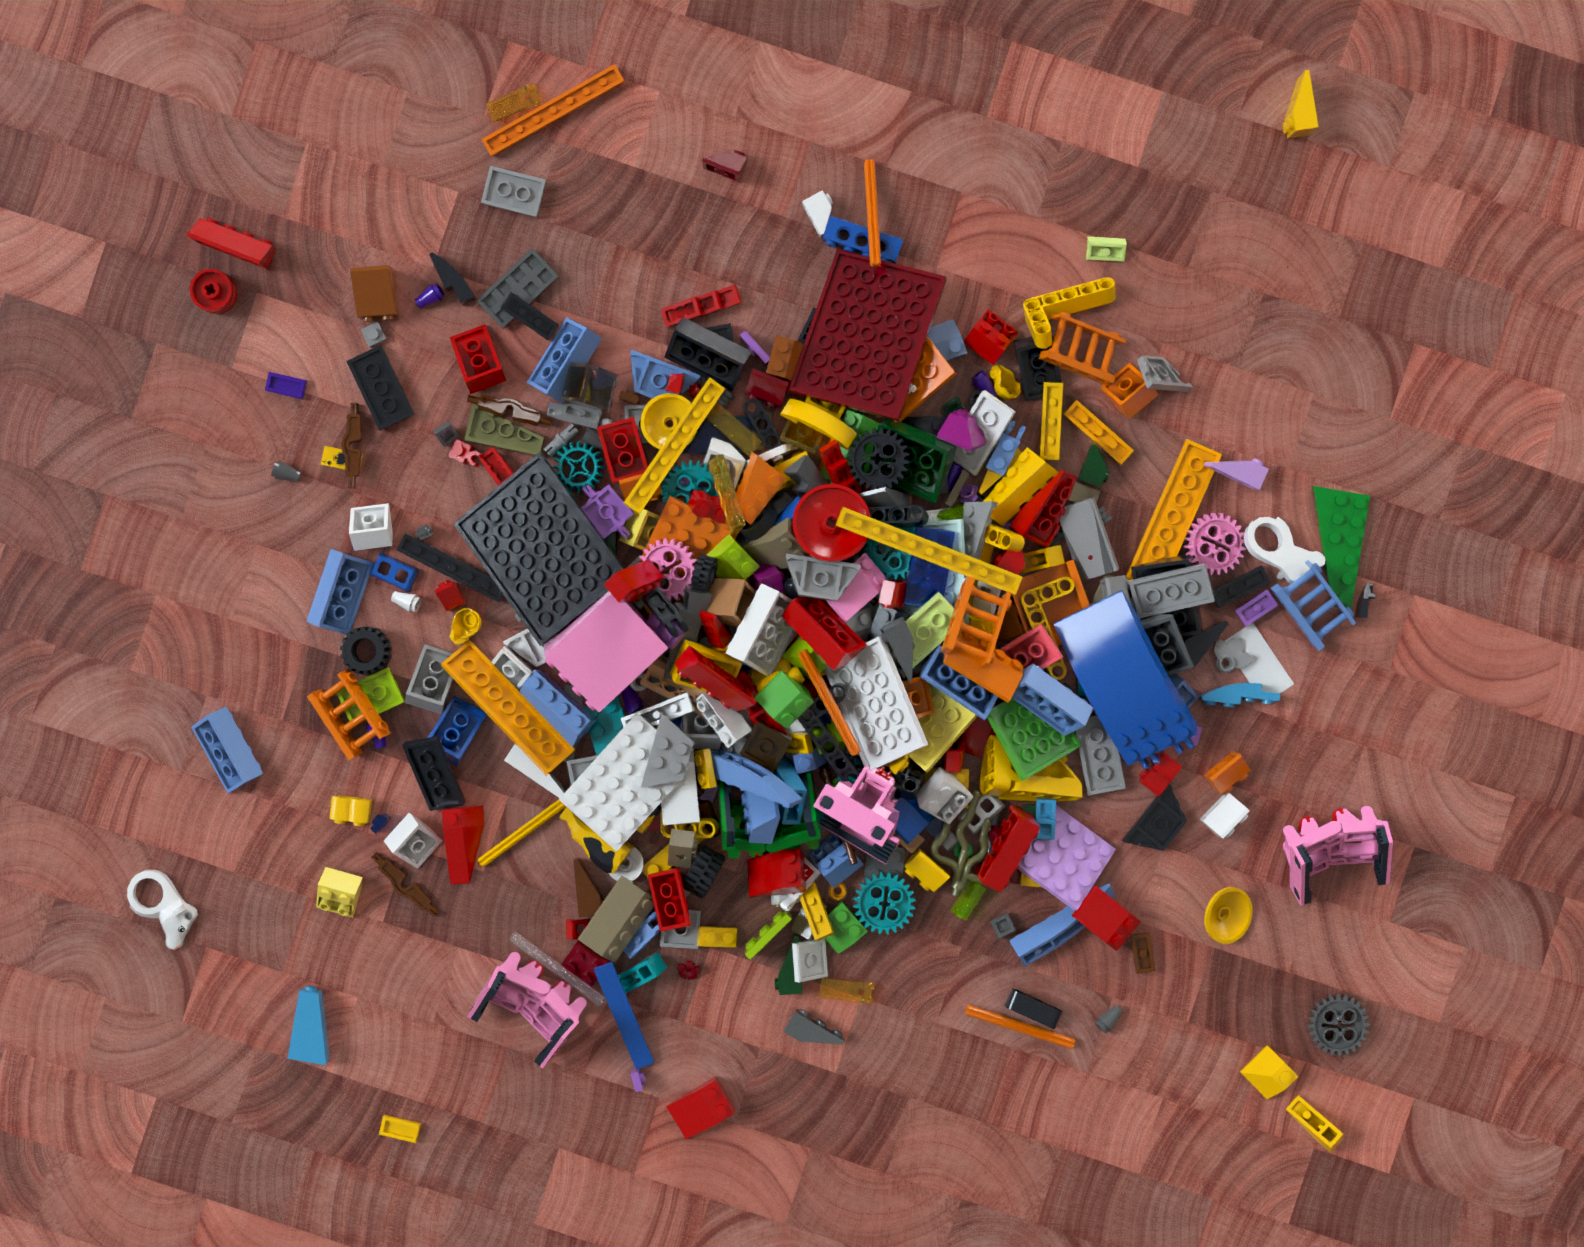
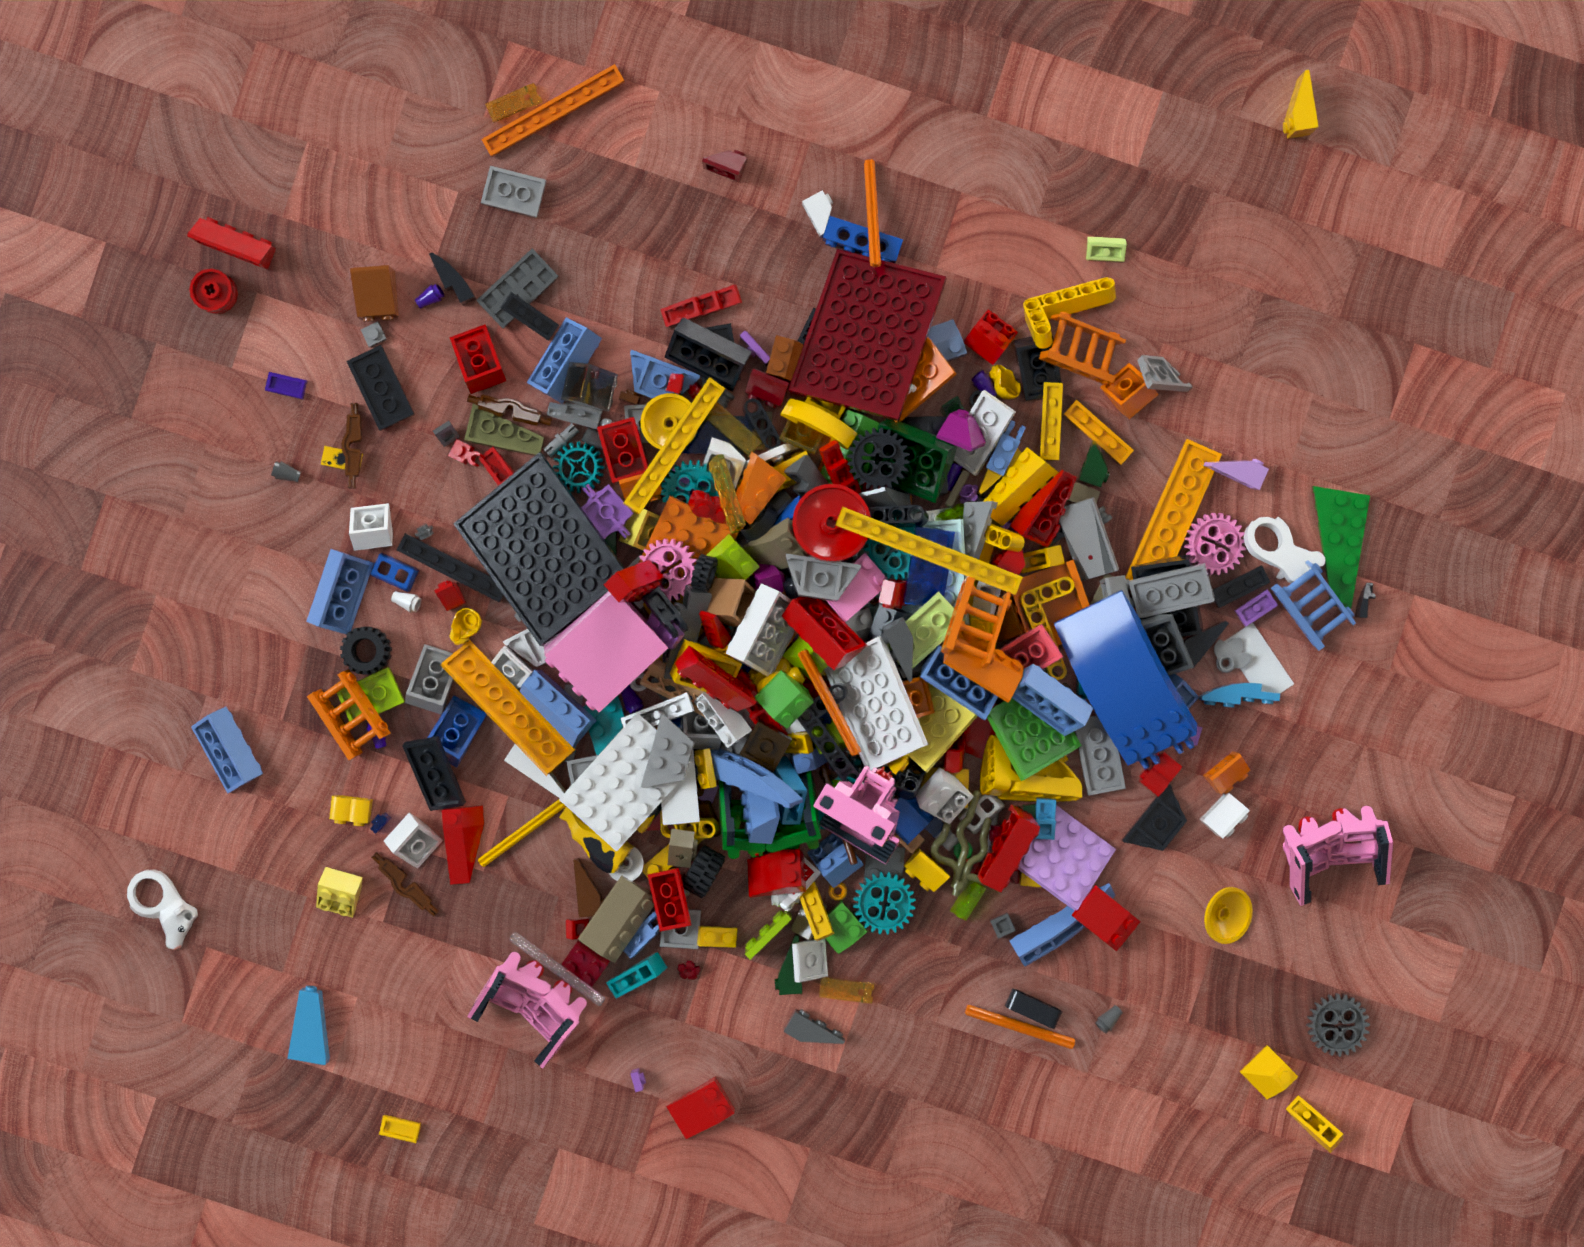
(624, 1015): blue tile -> none
(1142, 952): reddish brown plate -> none

